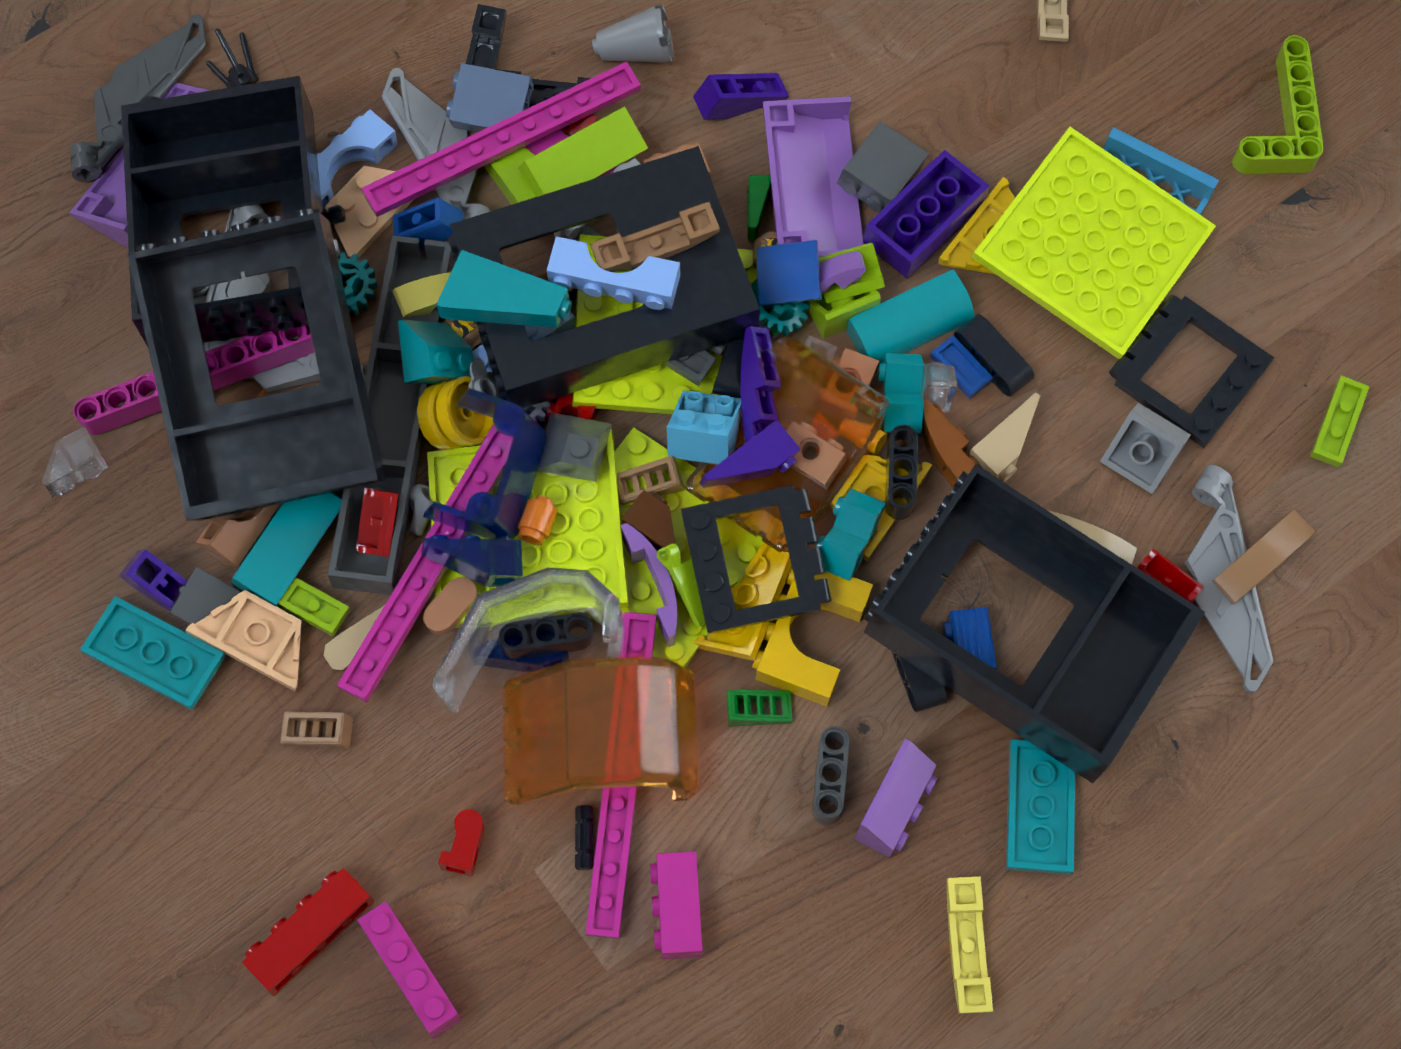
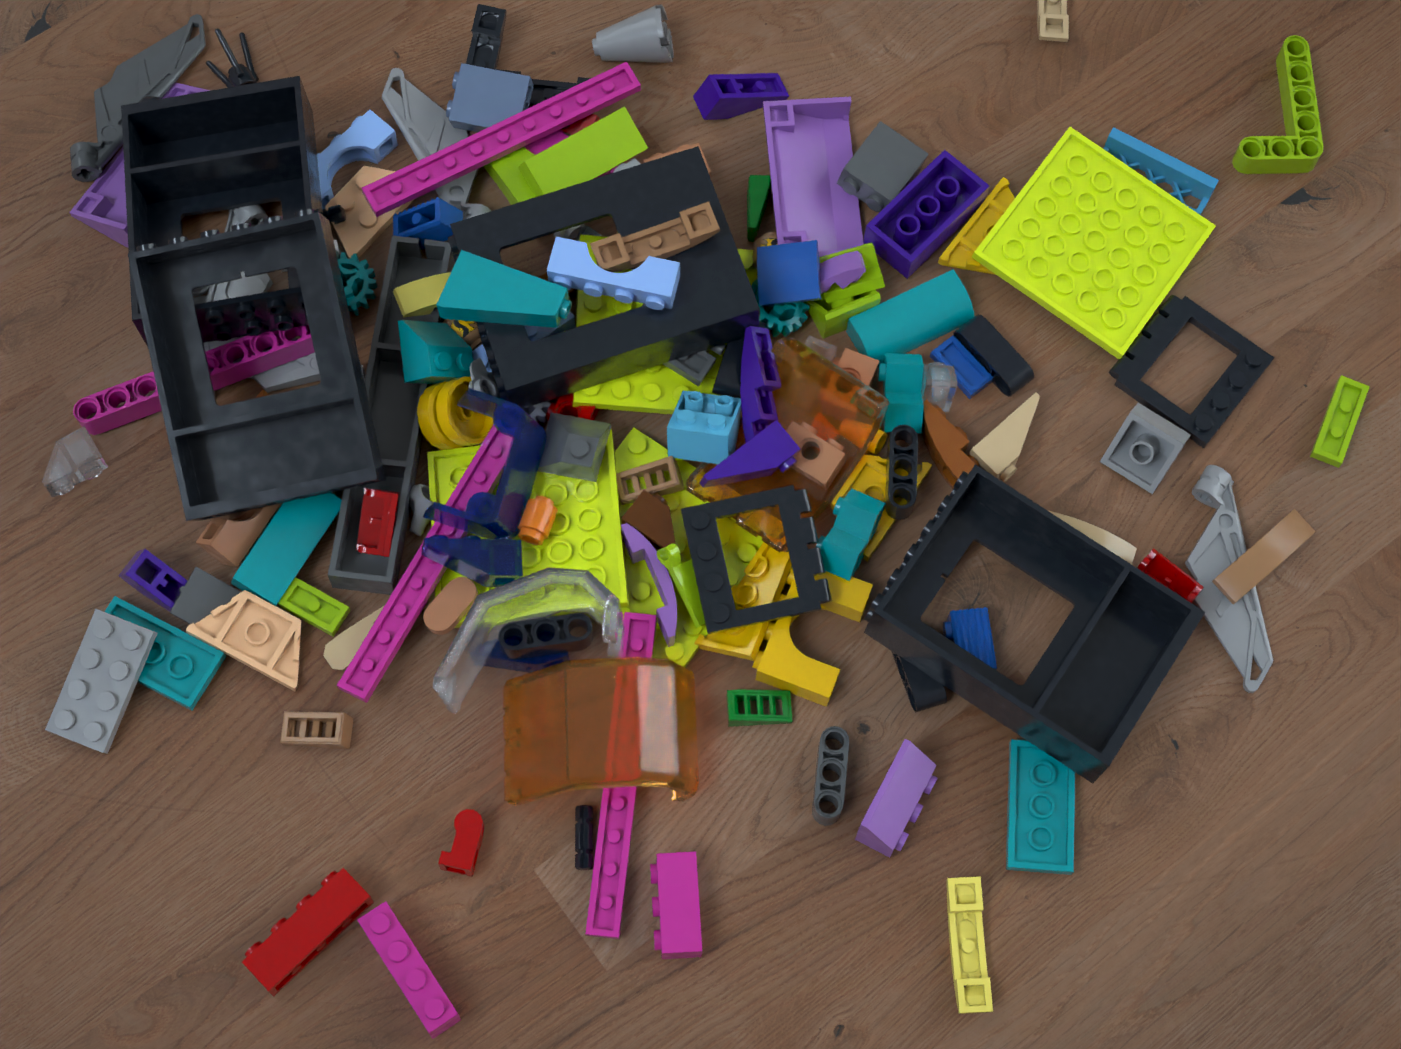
(101, 681): none -> light grey plate

